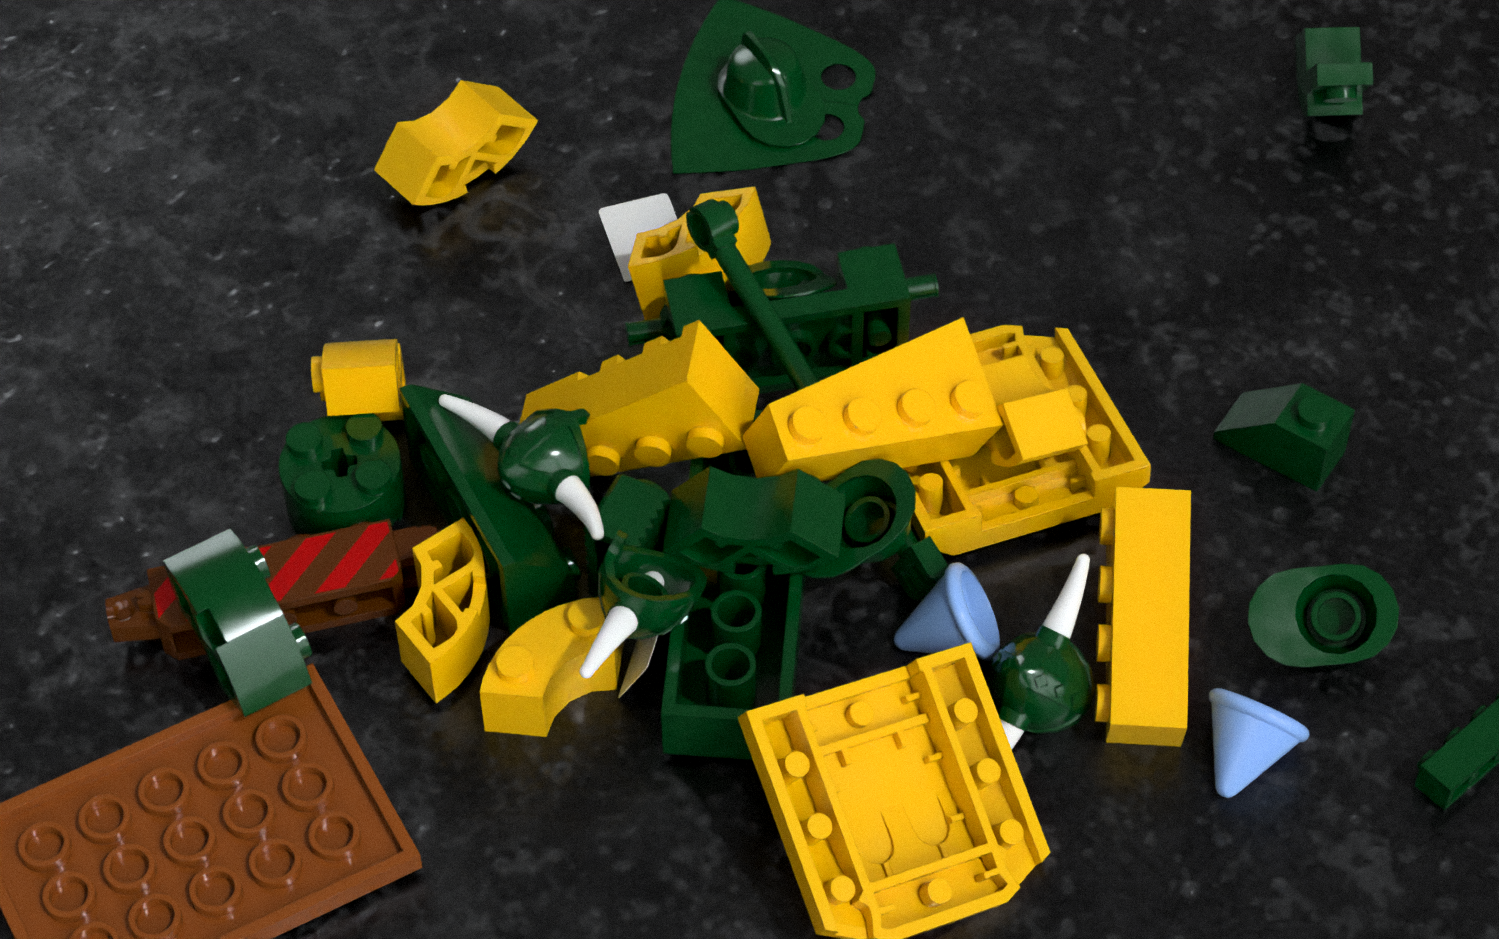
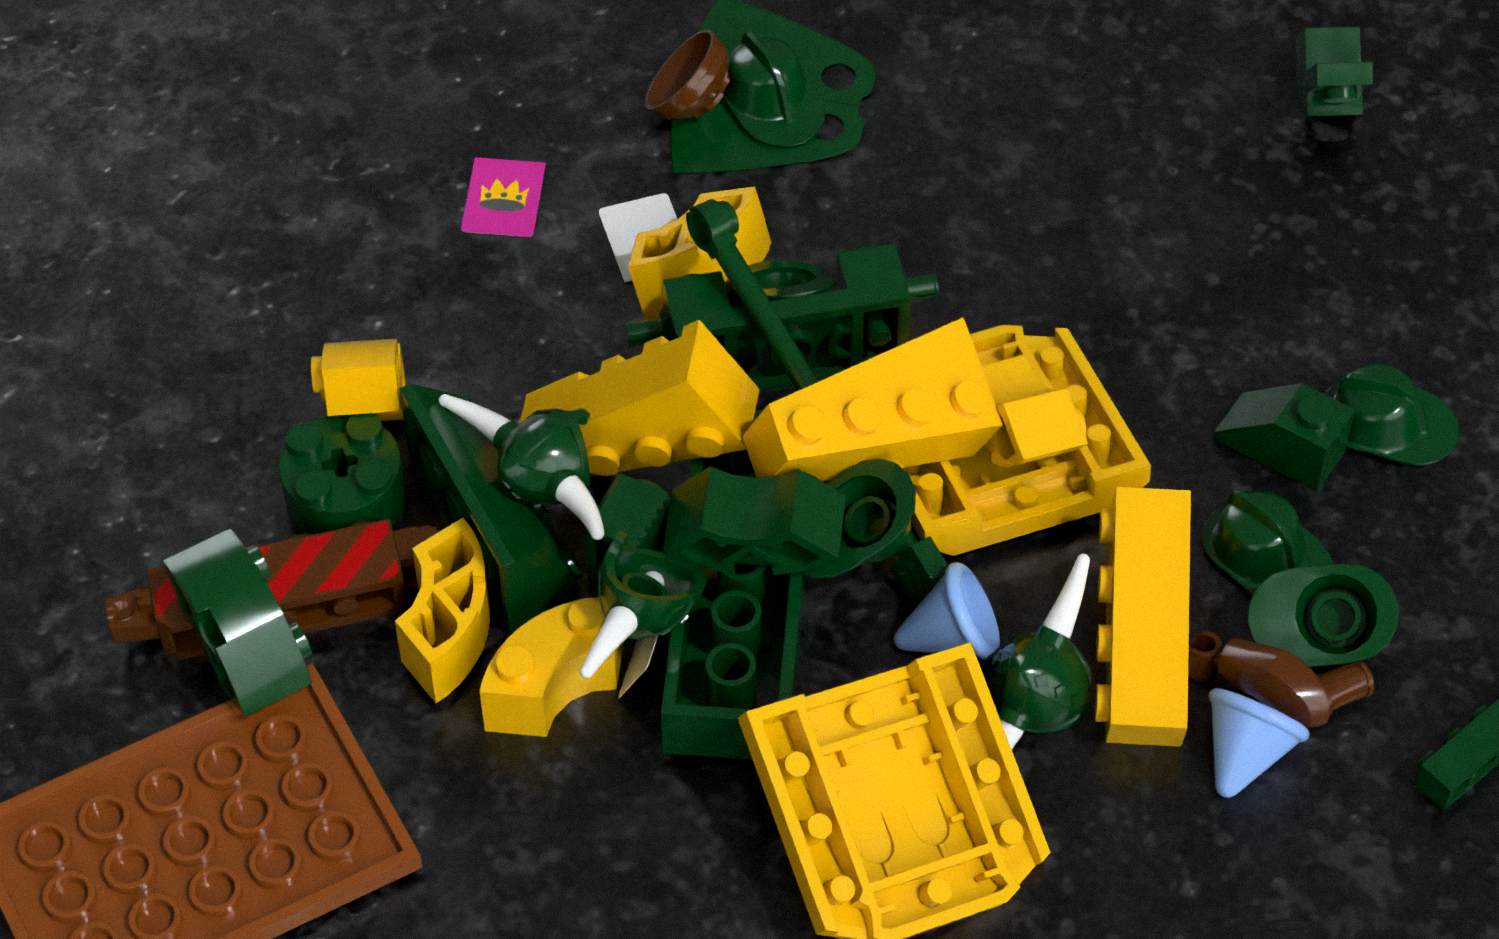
(454, 144): yellow brick -> none
(503, 197): none -> dark pink sticker
(690, 79): none -> reddish brown piece
(1259, 537): none -> dark green piece
(1279, 677): none -> reddish brown arm
(1394, 416): none -> dark green piece

